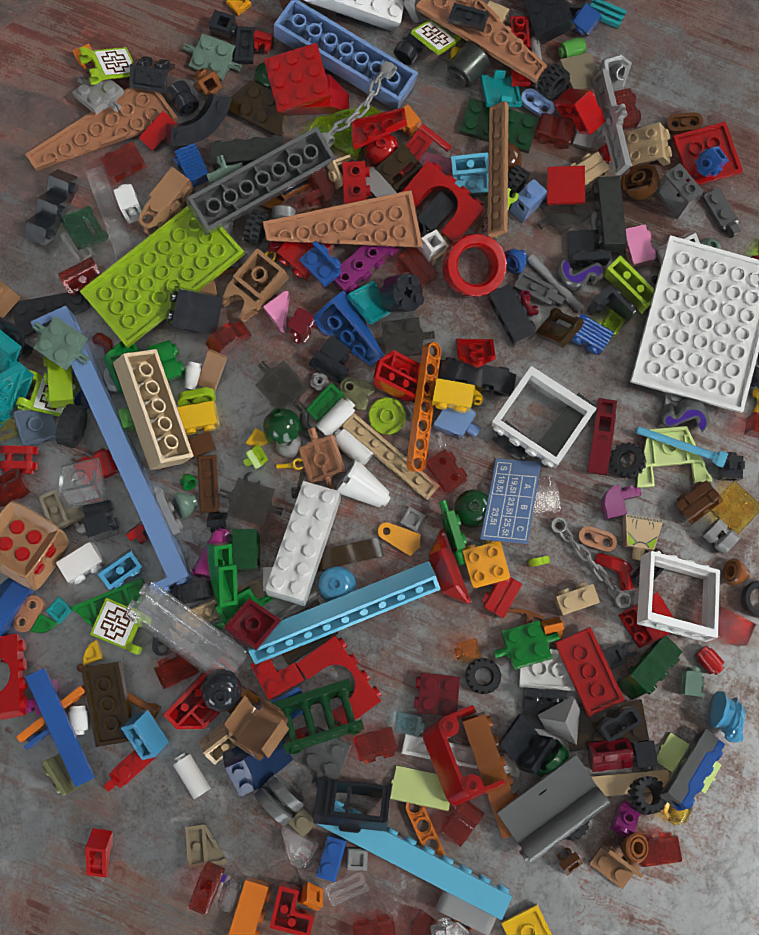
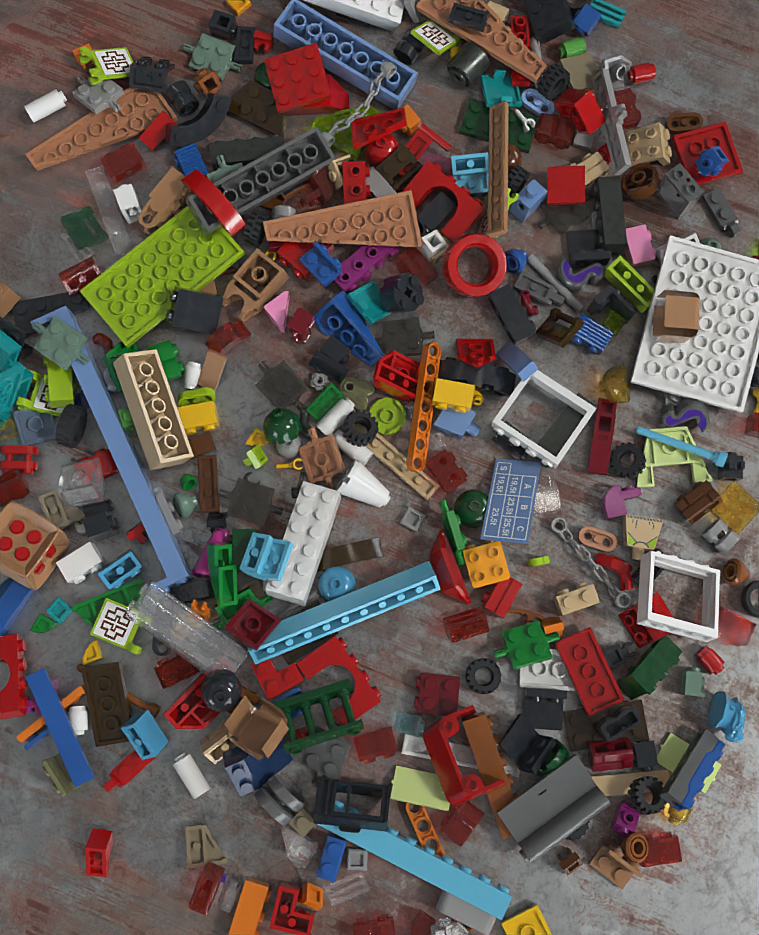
(28, 613): nougat plate -> none
(45, 105): none -> white brick
(51, 206): black brick -> none
(201, 609): none -> orange plate
(214, 201): none -> red slope
(266, 557): none -> medium azure brick
(355, 436): none -> black tyre
(401, 538): light orange piece -> none
(466, 624): none -> clear red brick
(467, 650): clear orange brick -> none
(517, 361): none -> medium blue slope
(525, 121): none -> white hand
(563, 720): light grey slope -> none
(616, 385): none -> clear yellow cylinder
(641, 73): none -> red brick
(678, 318): none -> medium nougat piece

